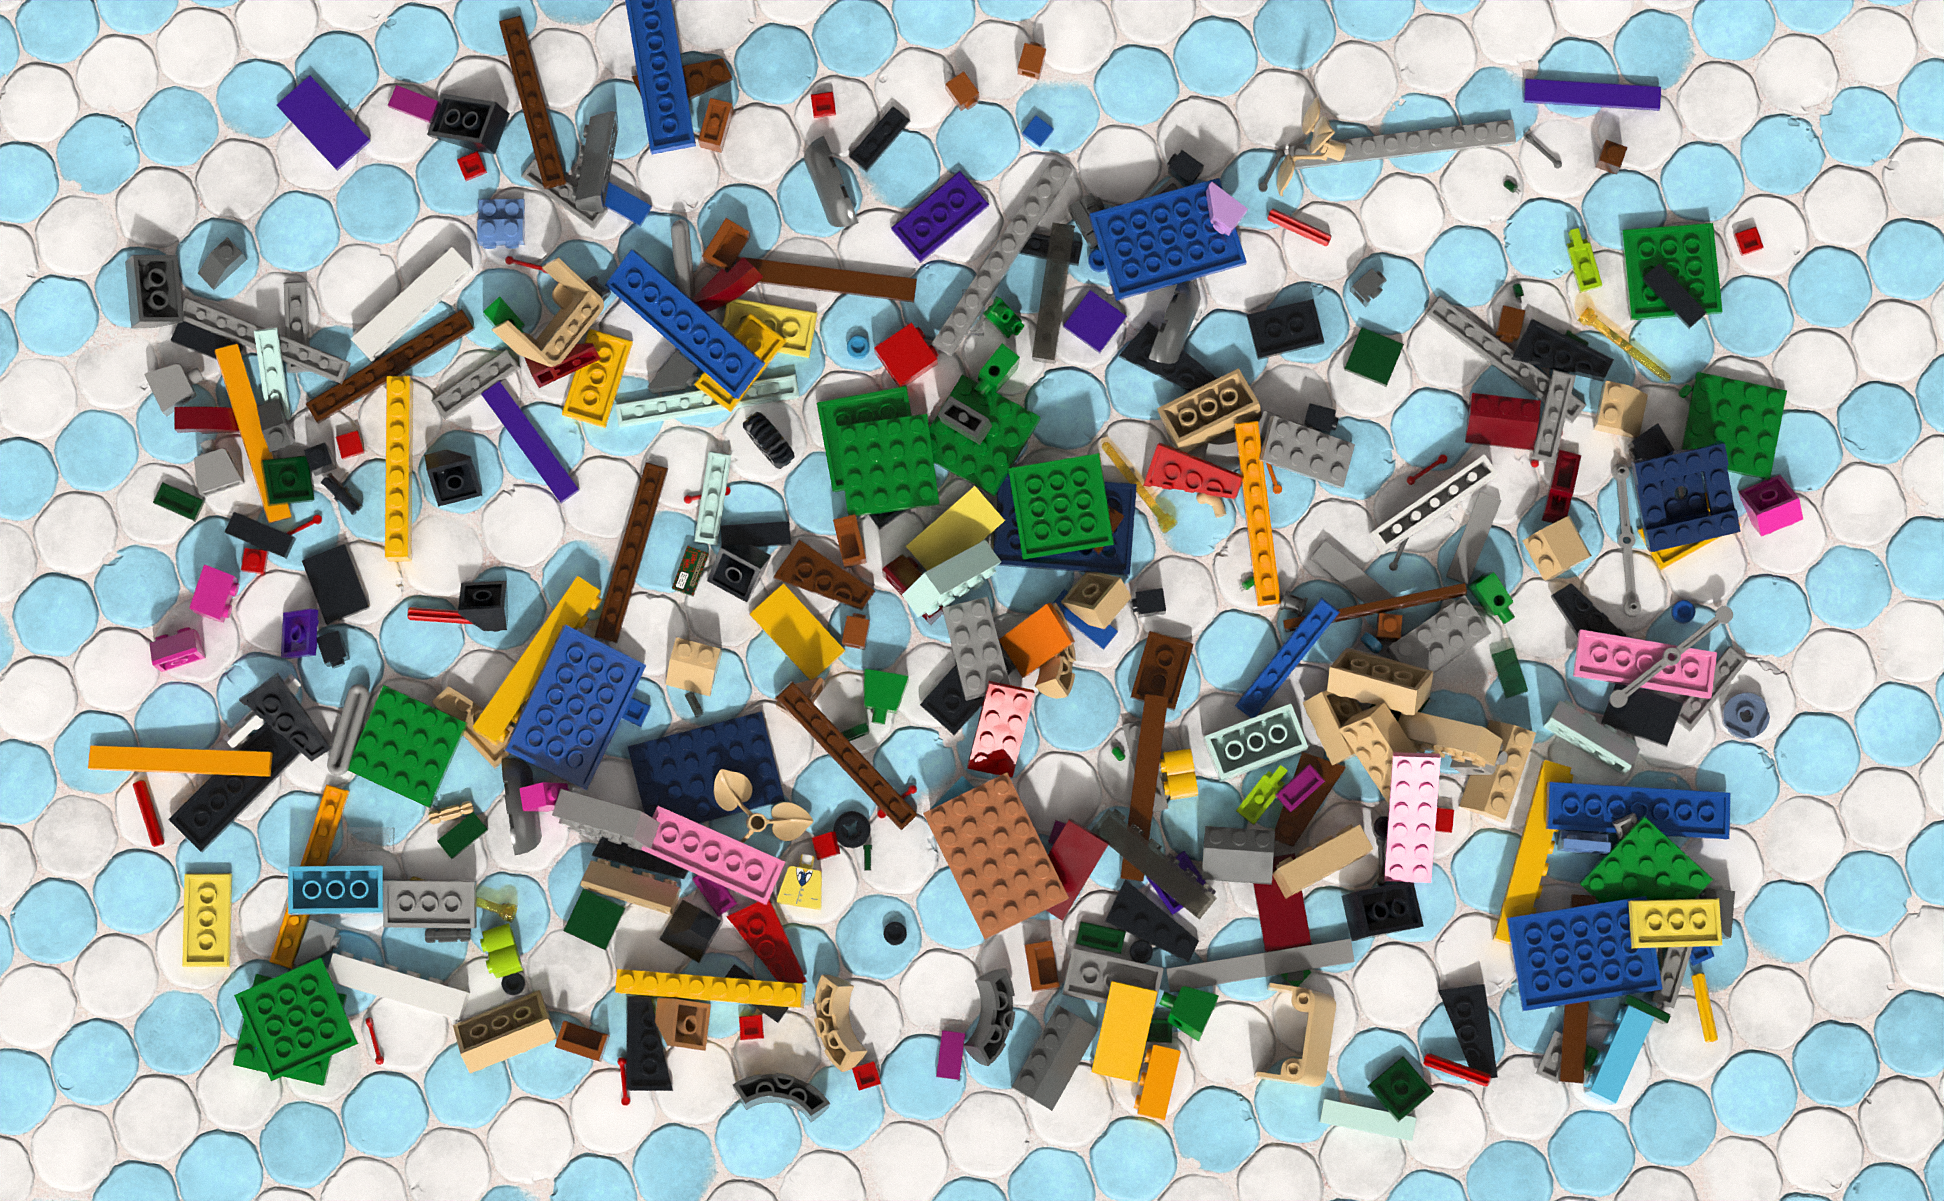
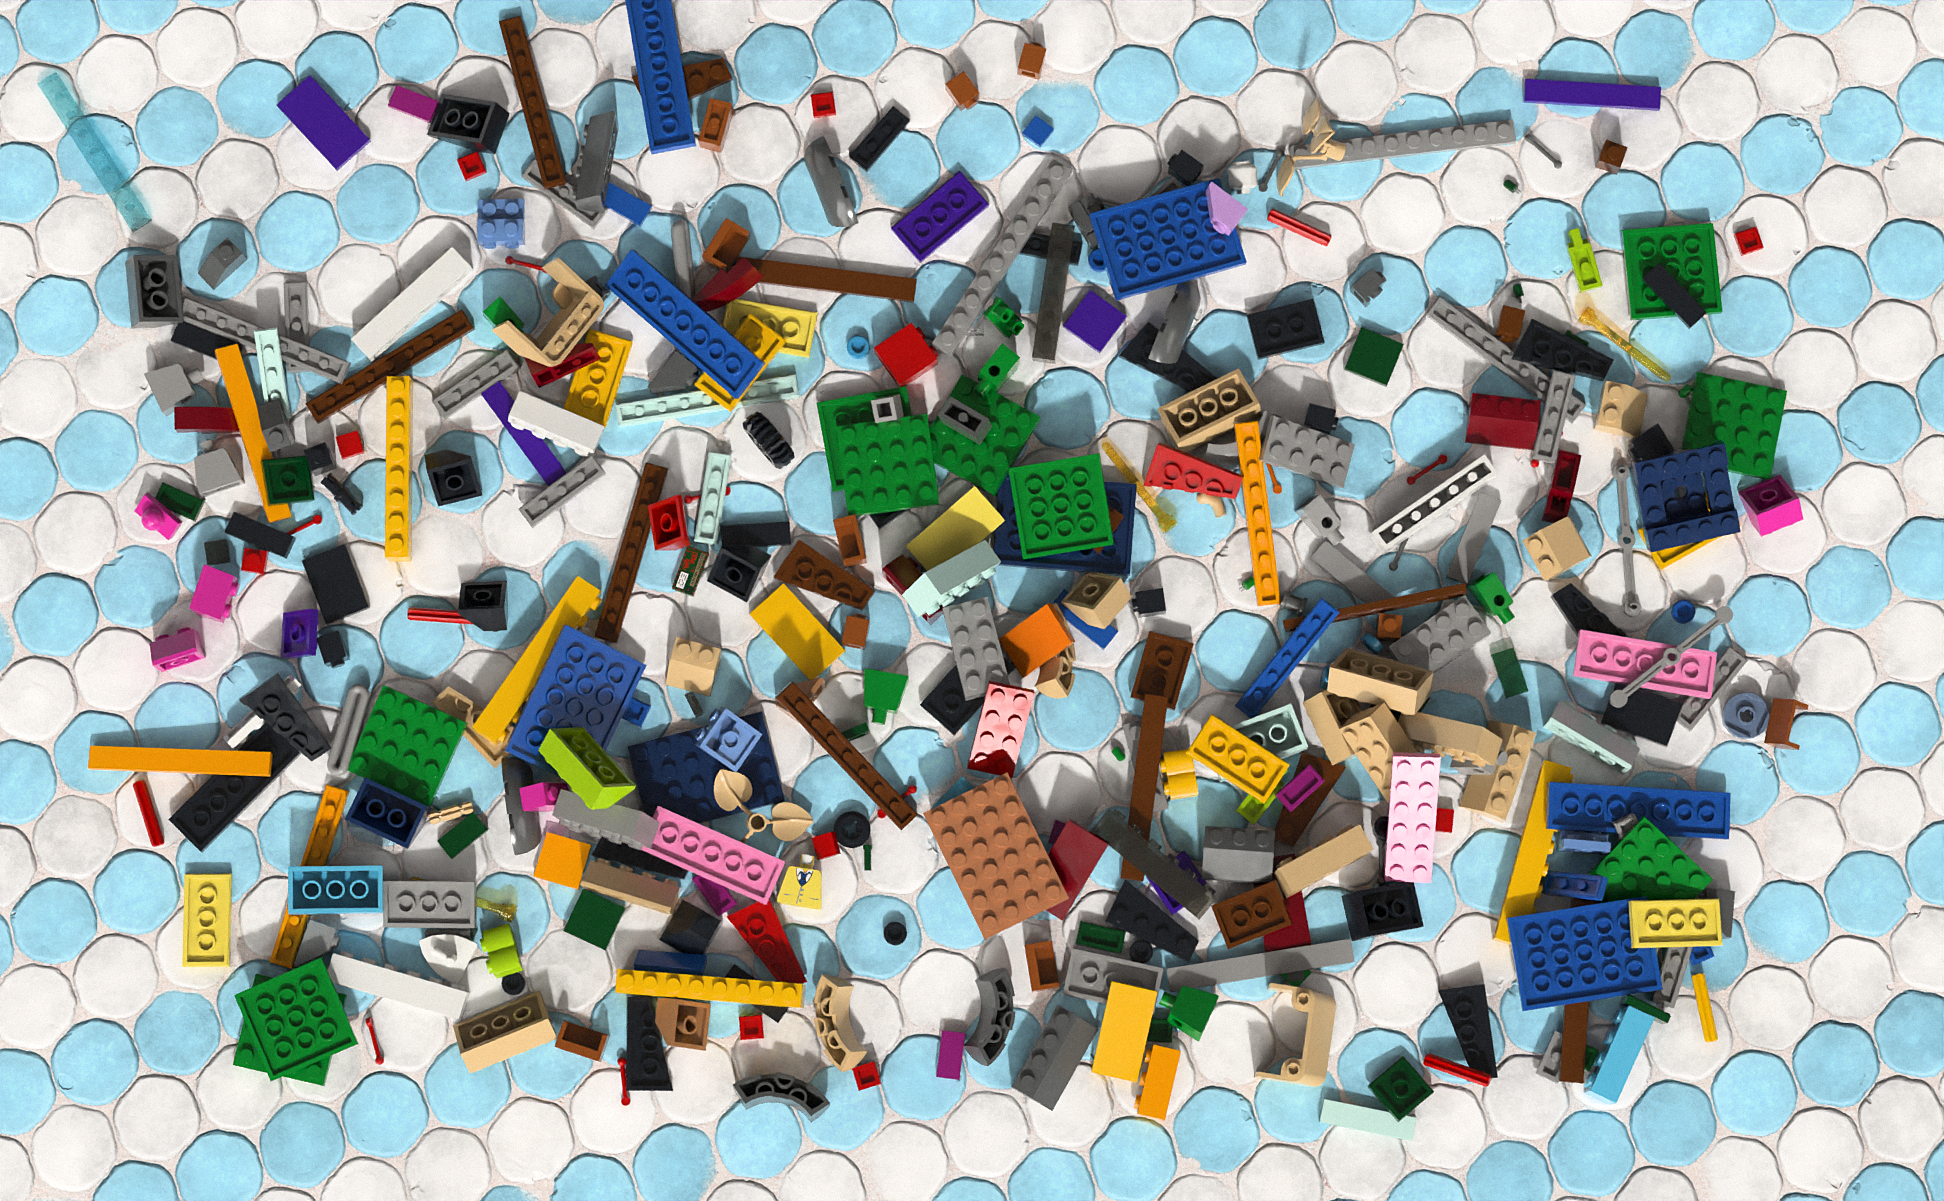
(94, 152): none -> clear light blue plate
(157, 517): none -> dark pink tile
(217, 552): none -> clear smoke tile
(387, 813): none -> dark blue slope
(448, 955): none -> white shield
(556, 424): none -> white brick
(562, 491): none -> light grey tile
(562, 860): none -> light orange tile
(585, 767): none -> lime slope
(669, 524): none -> red slope
(670, 962): none -> blue tile
(727, 738): none -> medium blue plate
(887, 408): none -> light grey brick
(1237, 758): none -> yellow tile
(1242, 177): none -> white head
(1252, 914): none -> reddish brown plate
(1313, 513): none -> light grey torso
(1324, 678): none -> dark azure tile
(1574, 885): none -> blue tile
(1781, 723): none -> dark orange panel

